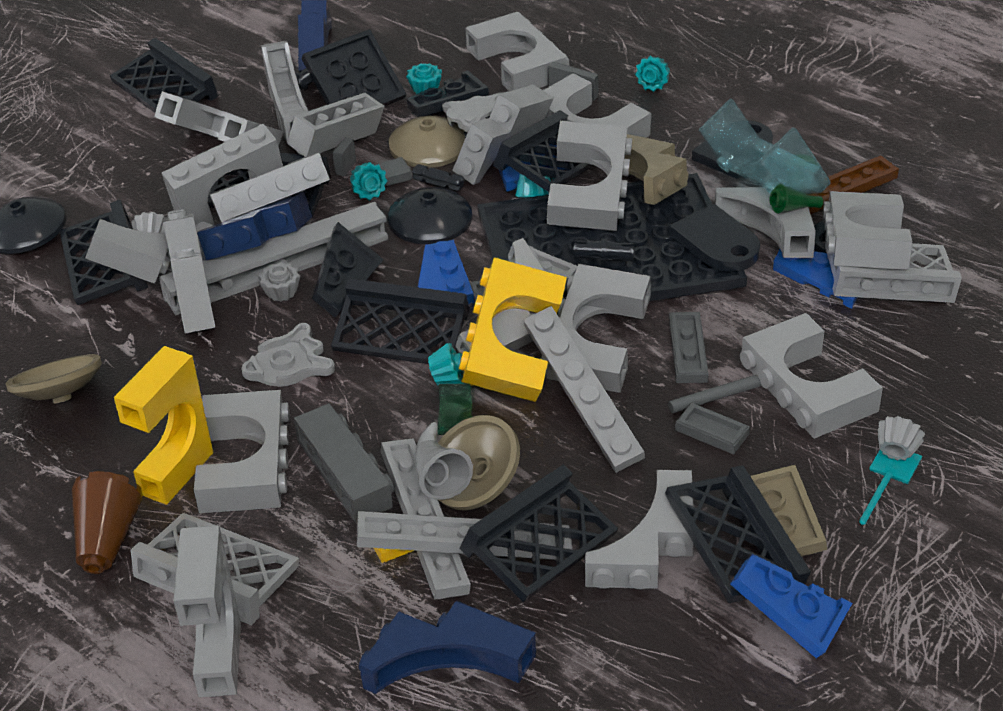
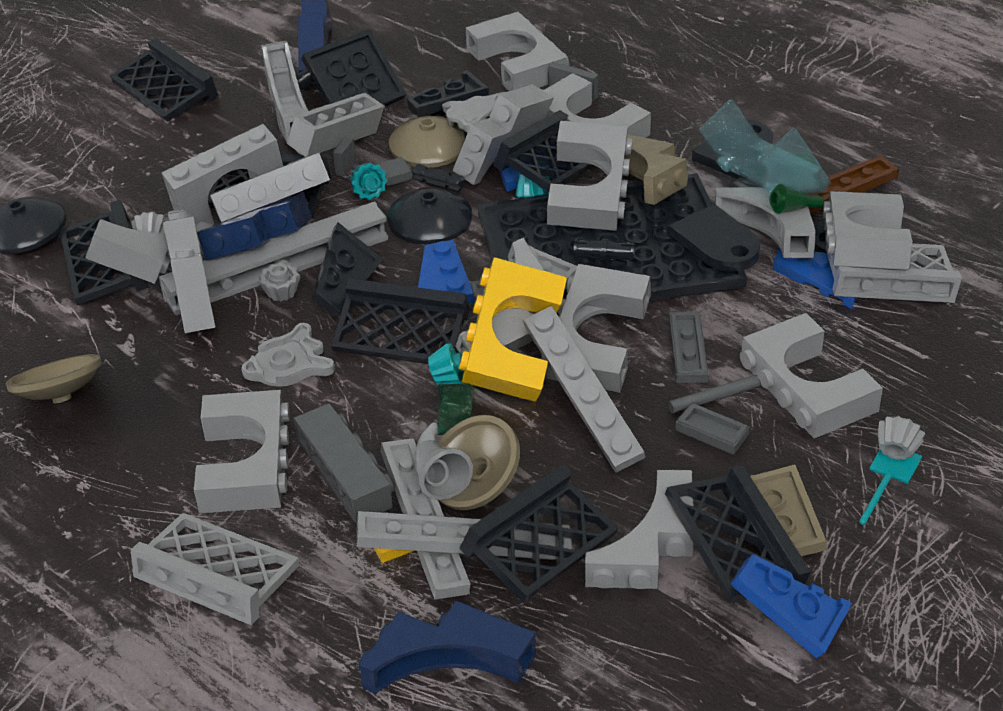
(102, 516): reddish brown cone -> none
(162, 387): yellow arch -> none
(205, 118): light grey arch -> none
(208, 600): light grey arch -> none
(424, 77): teal piece -> none
(652, 73): teal piece -> none

